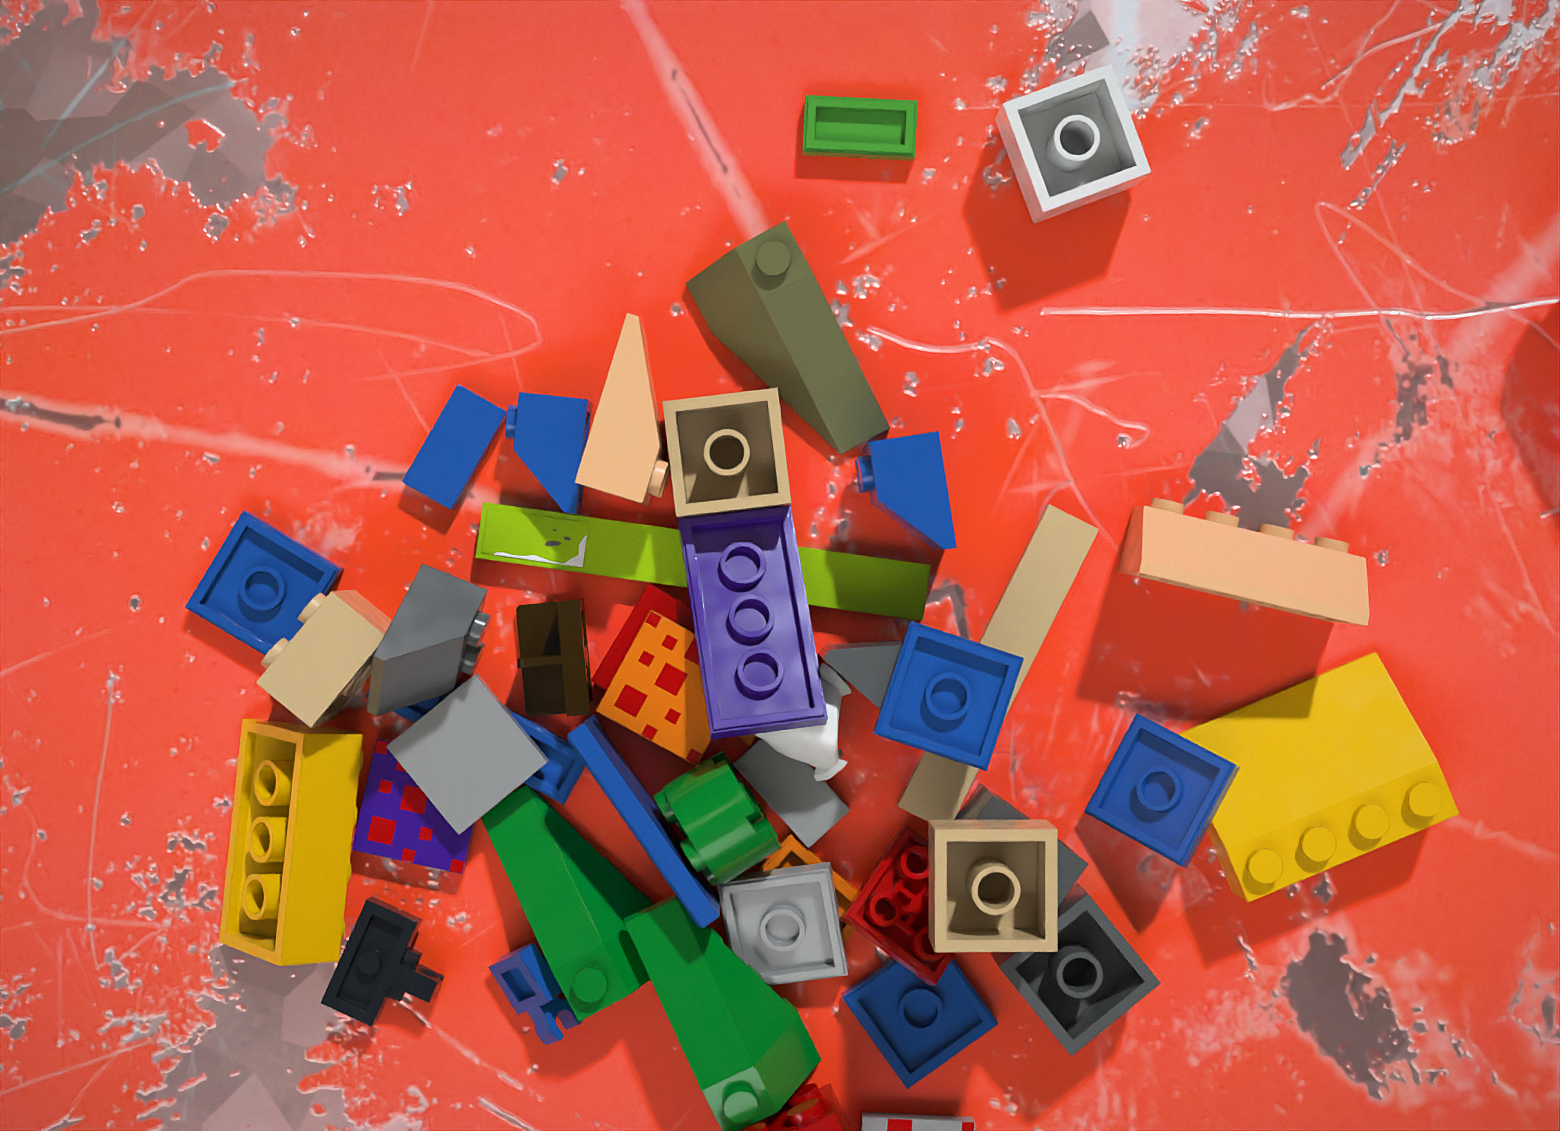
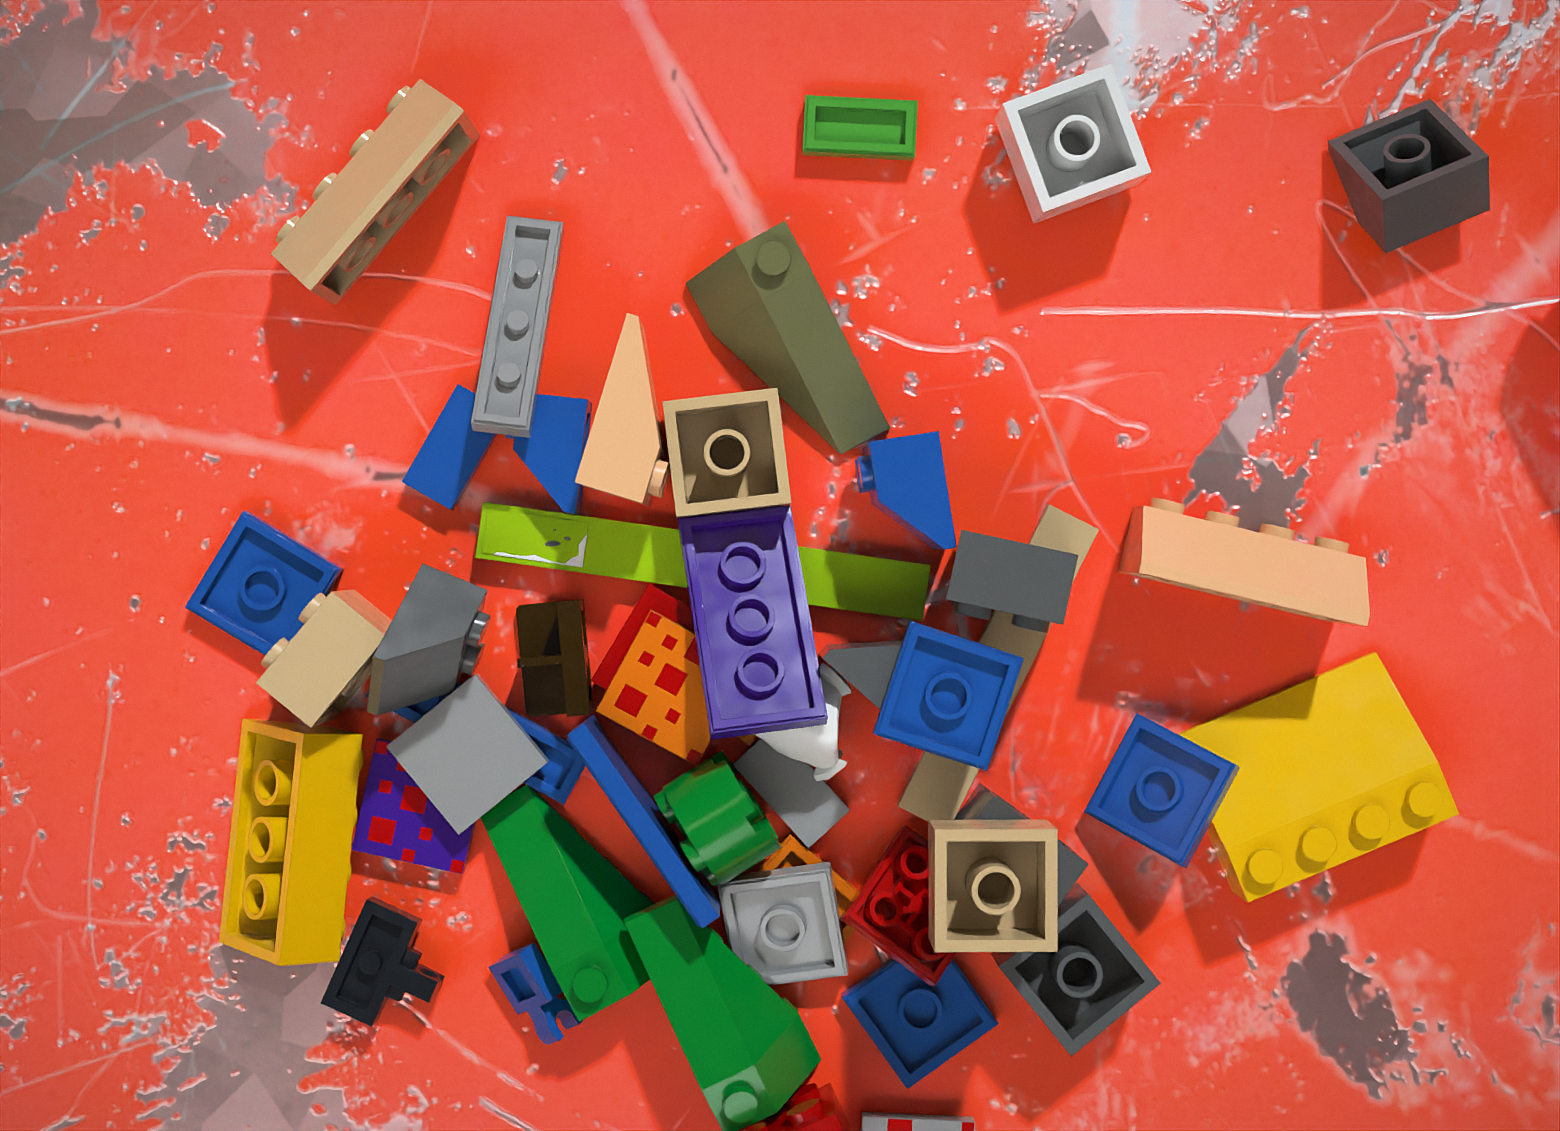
(375, 191): none -> tan slope
(518, 327): none -> light grey tile
(1011, 579): none -> dark grey brick
(1411, 175): none -> dark grey slope

